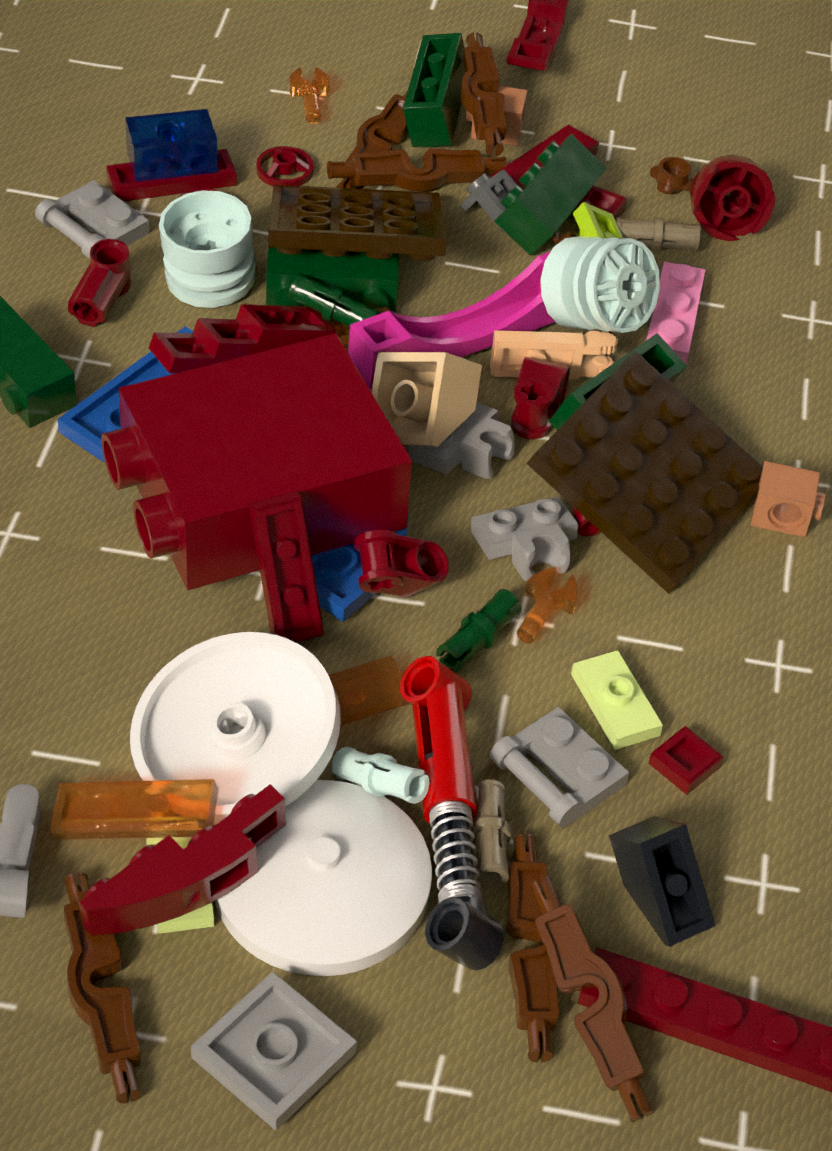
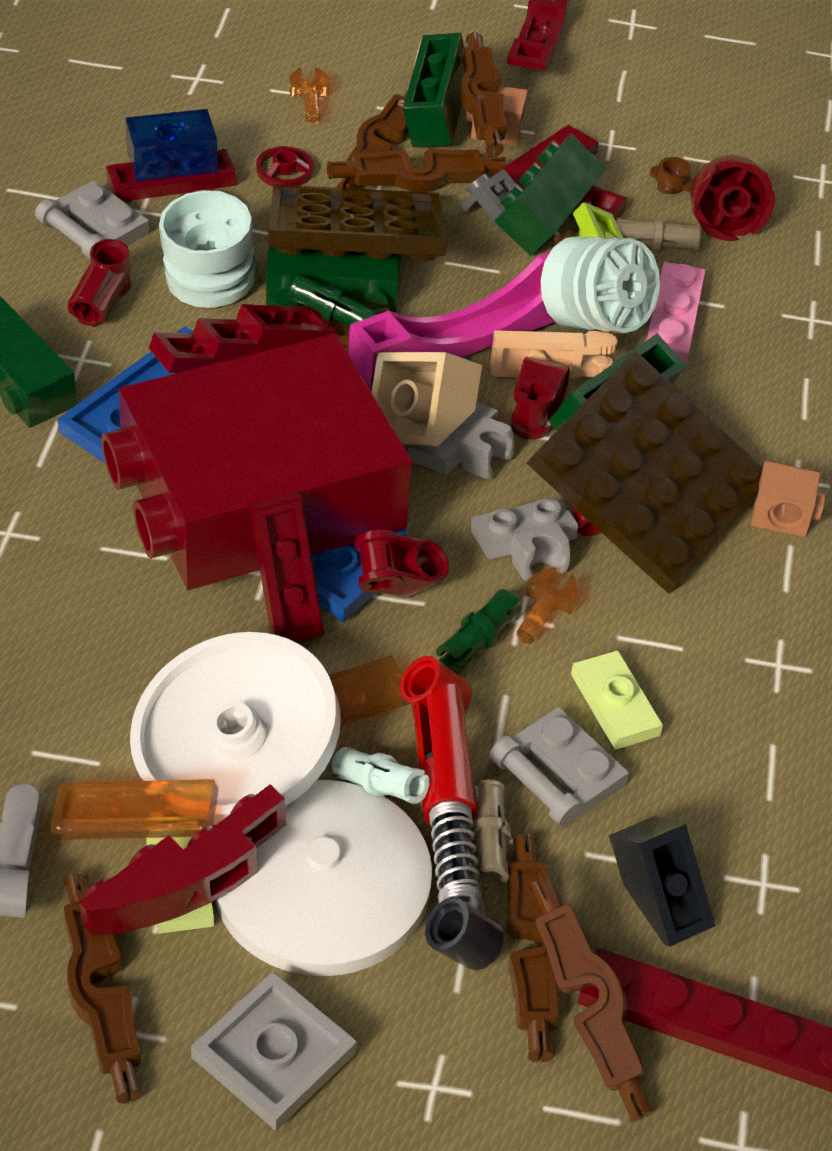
(686, 760): dark red tile -> none

